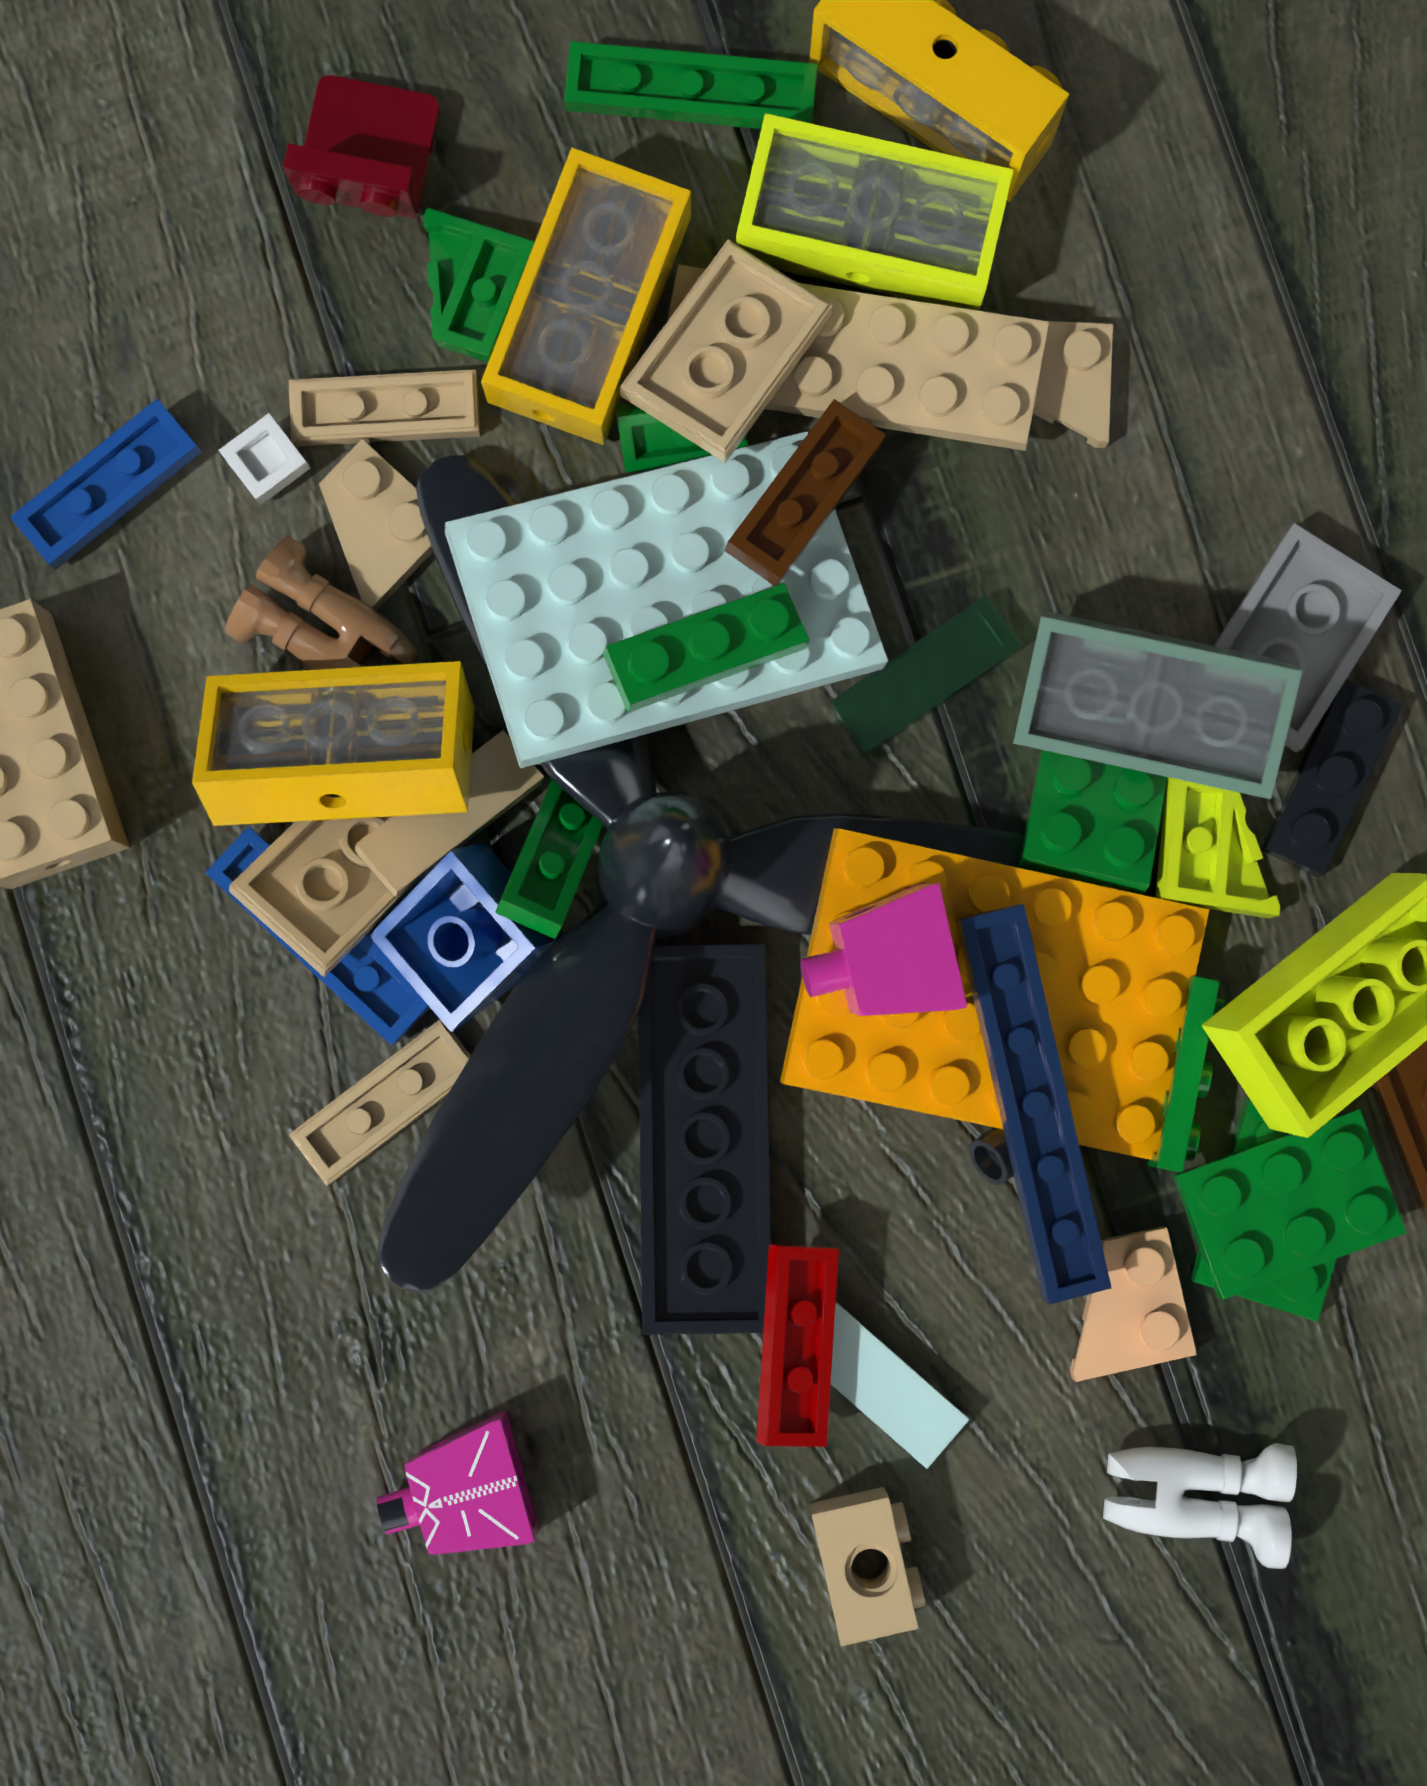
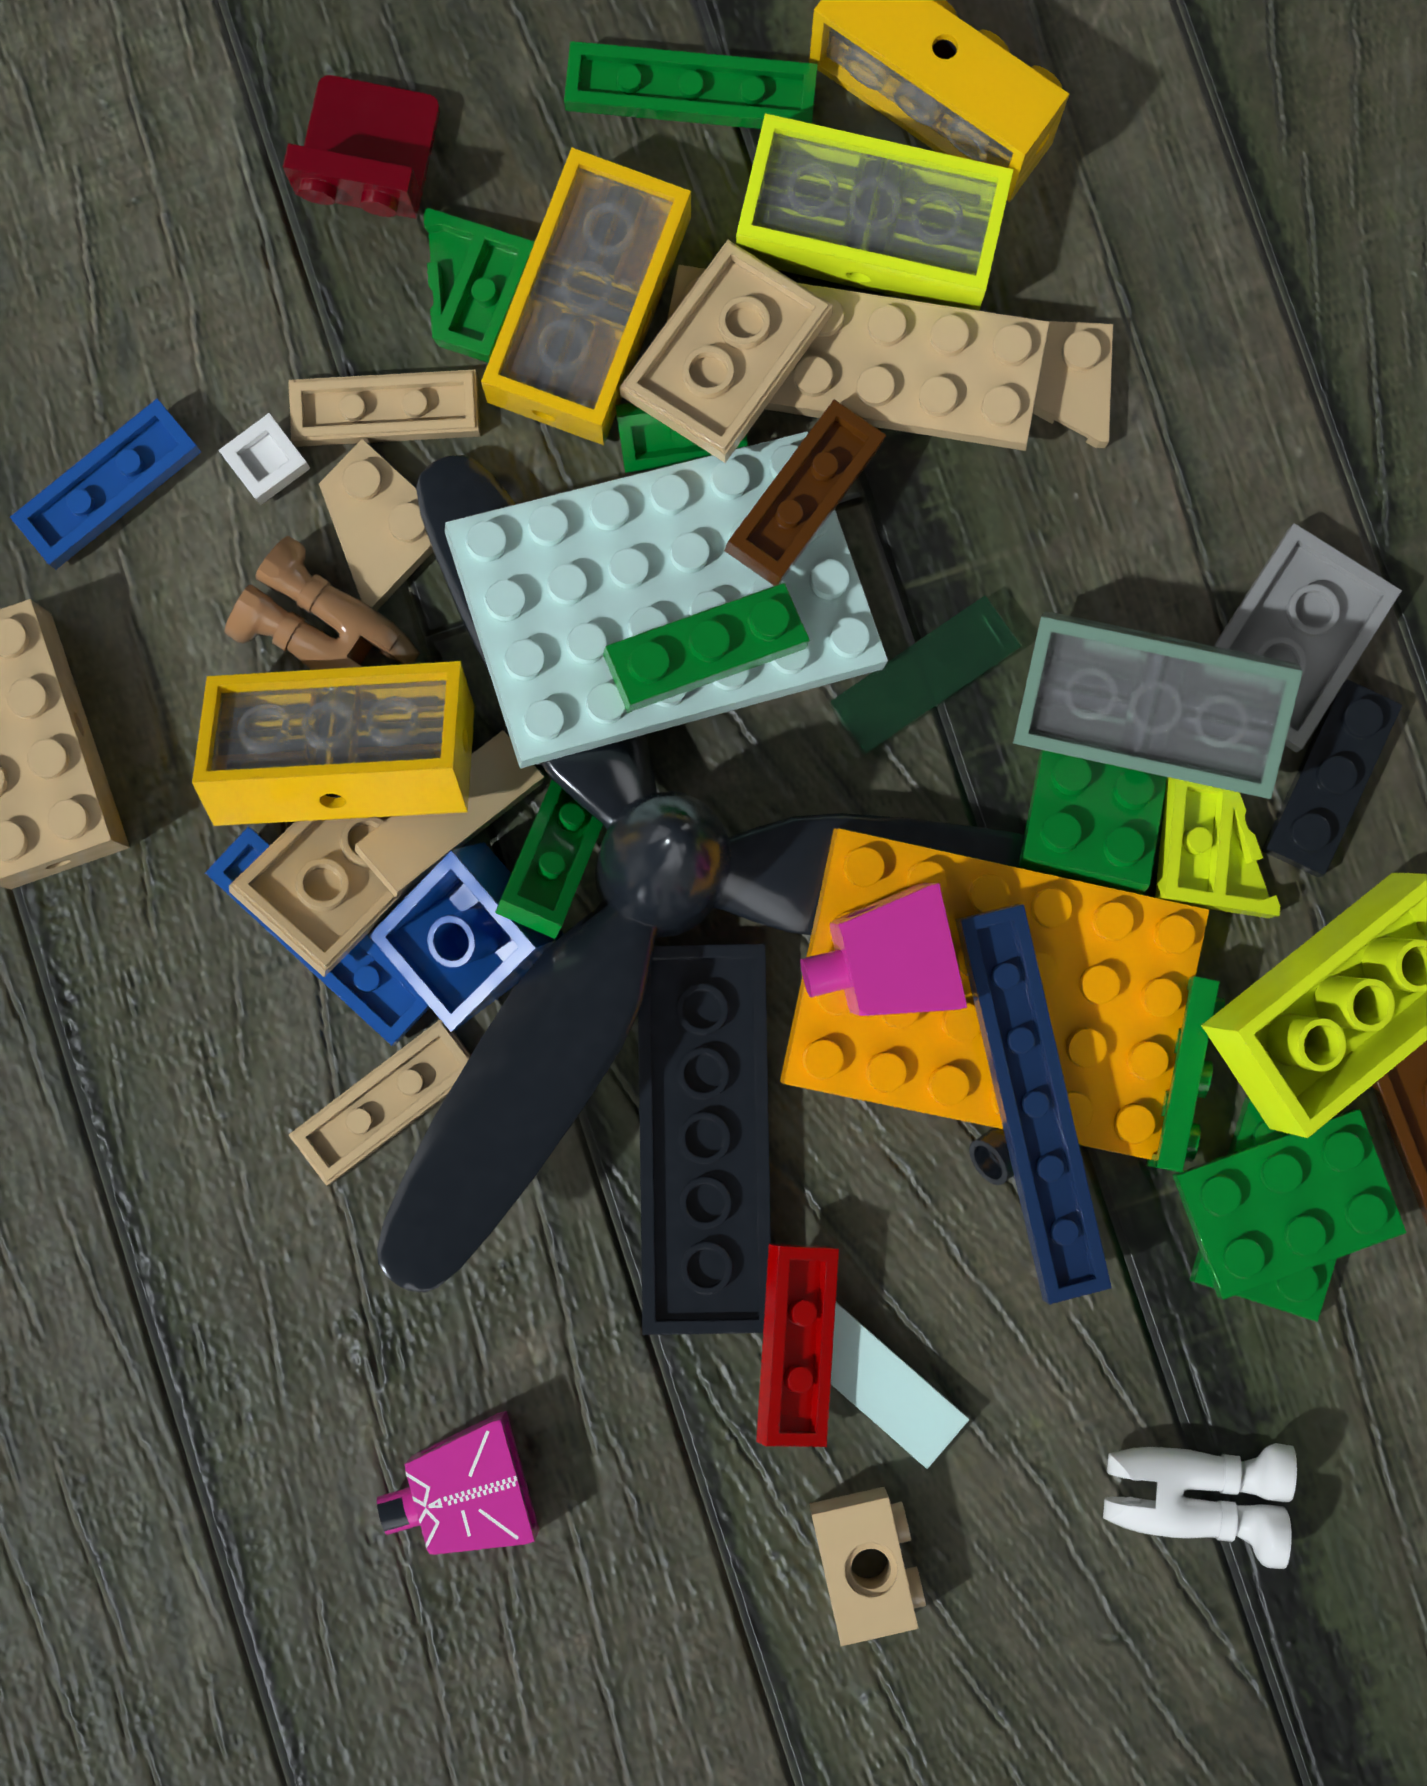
(1142, 1314): light nougat wing -> none

